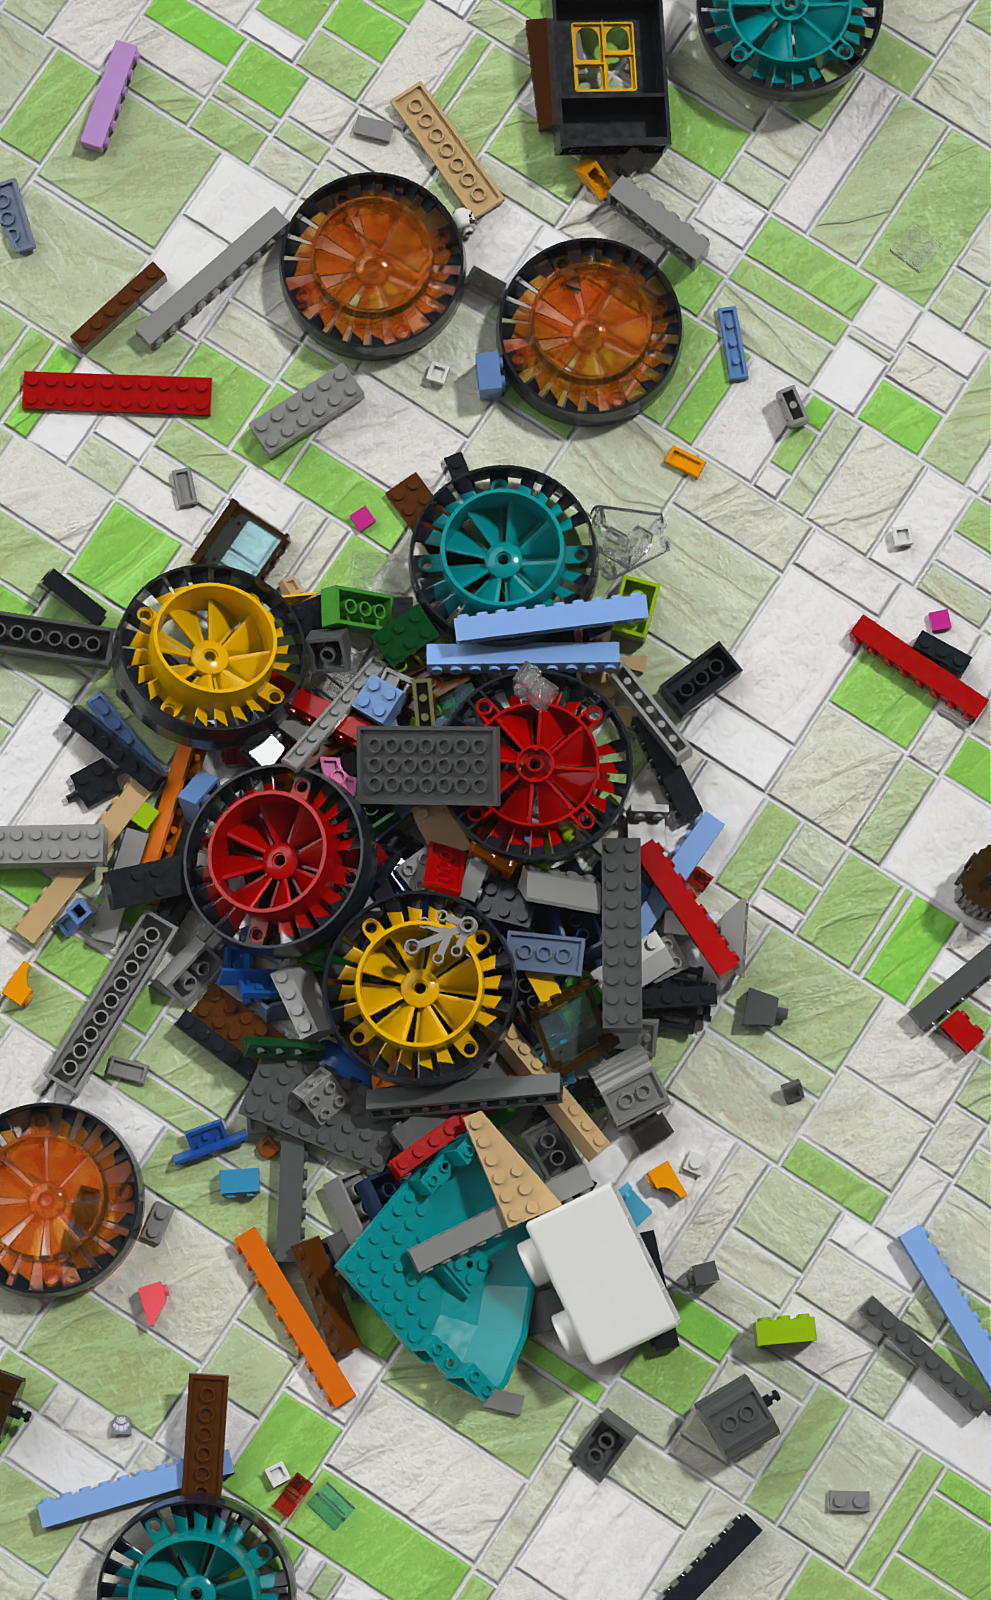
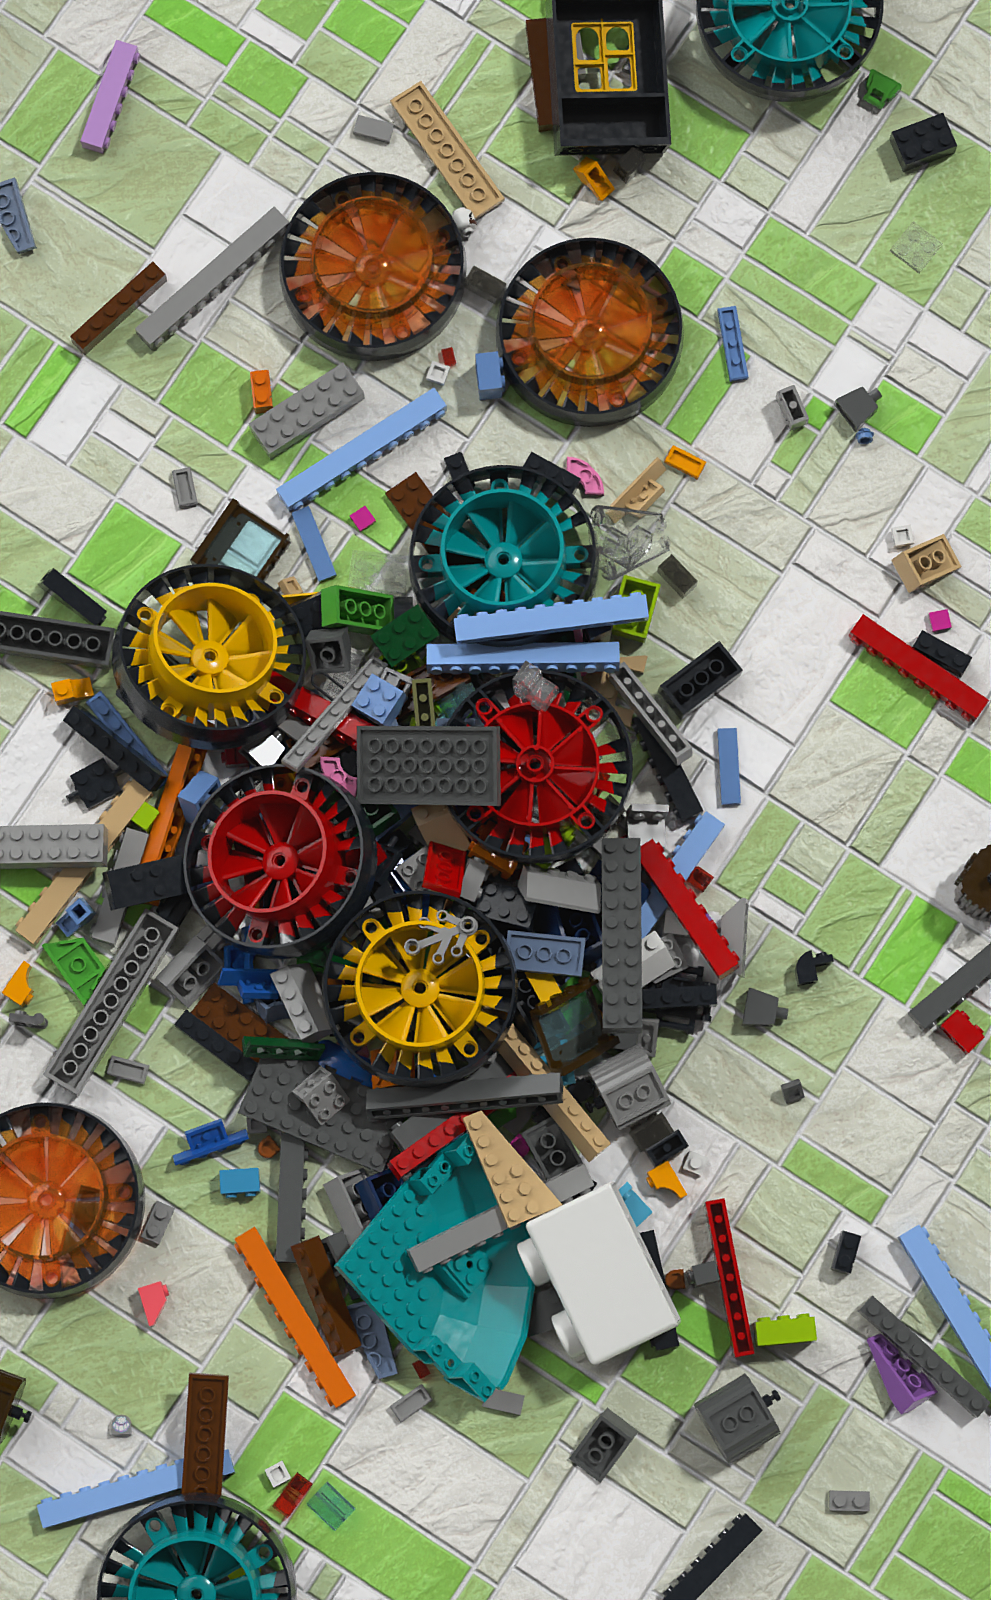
(21, 1018): none -> flat silver plate
(72, 690): none -> light orange arch
(77, 965): none -> bright green wing
(117, 393): red plate -> none
(261, 391): none -> orange brick
(313, 544): none -> medium blue tile
(362, 449): none -> light blue brick
(374, 1339): none -> sand blue wing
(411, 1403): none -> light grey tile
(421, 1369): none -> clear red piece
(448, 356): none -> clear red piece
(520, 1145): none -> dark pink tile
(544, 466): none -> black brick
(589, 477): none -> bright pink tile
(643, 489): none -> tan bracket
(658, 222): light grey brick -> none
(666, 1148): none -> black brick
(675, 1279): none -> dark orange tile
(677, 576): none -> clear smoke brick
(729, 766): none -> medium blue tile
(729, 1278): none -> red brick
(805, 967): none -> black brick
(845, 1252): none -> black brick
(858, 406): none -> dark grey torso
(864, 436): none -> medium blue plate
(882, 87): none -> bright green piece
(903, 1383): none -> medium lavender wedge
(923, 142): none -> black brick
(926, 563): none -> tan slope

